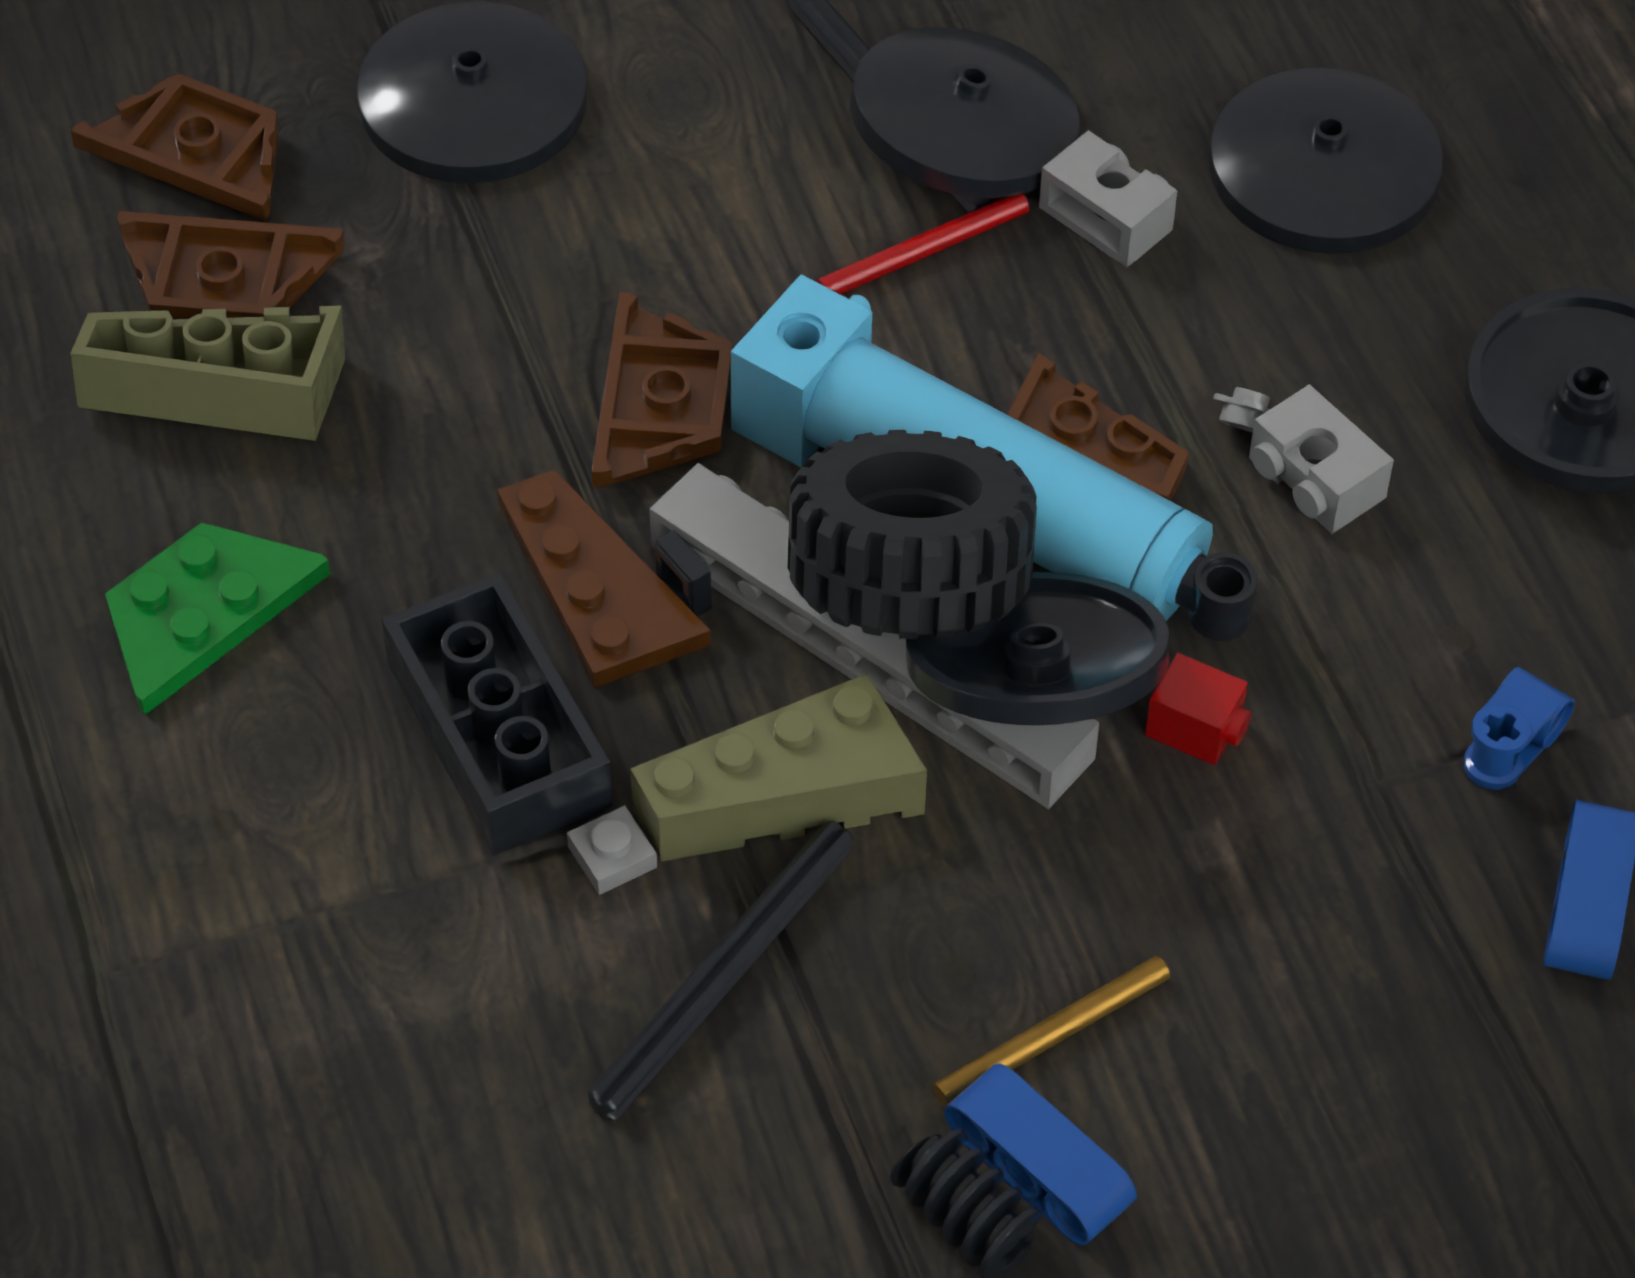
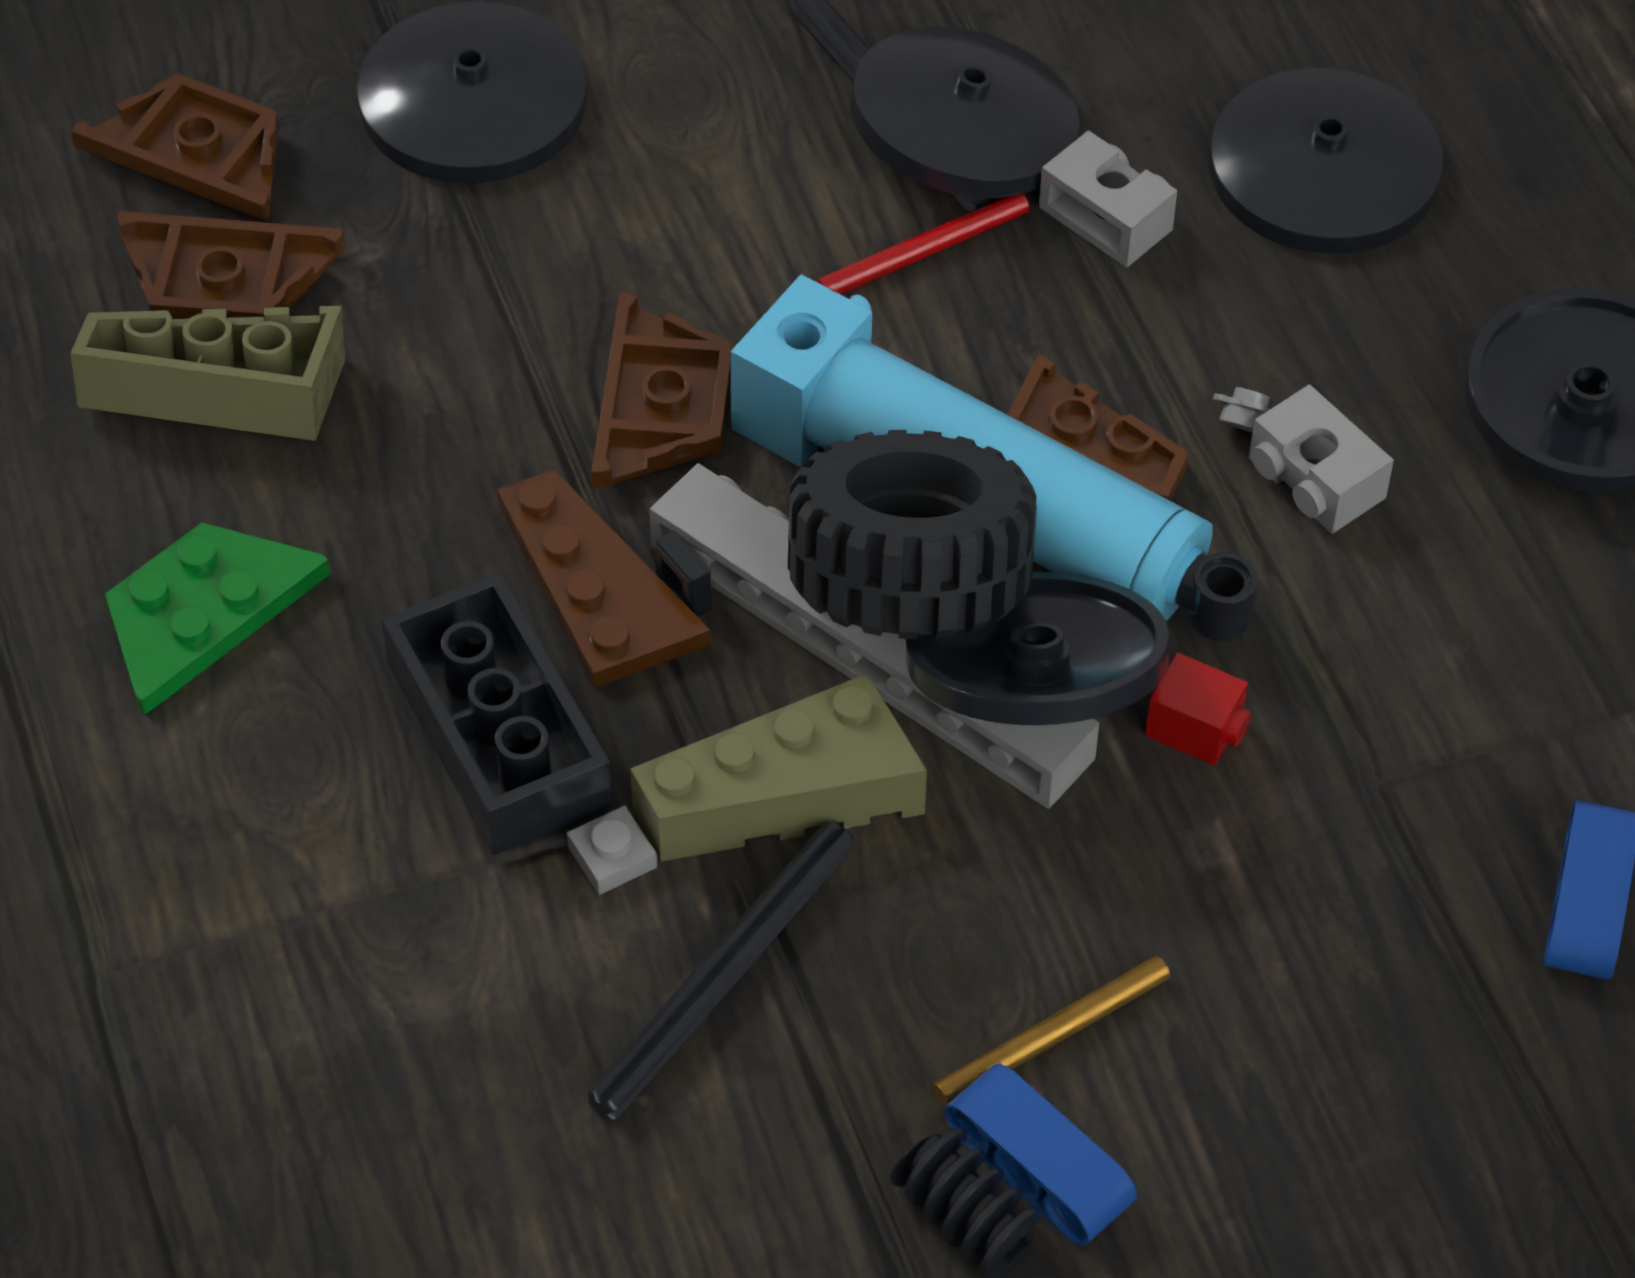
(1515, 729): blue piece -> none

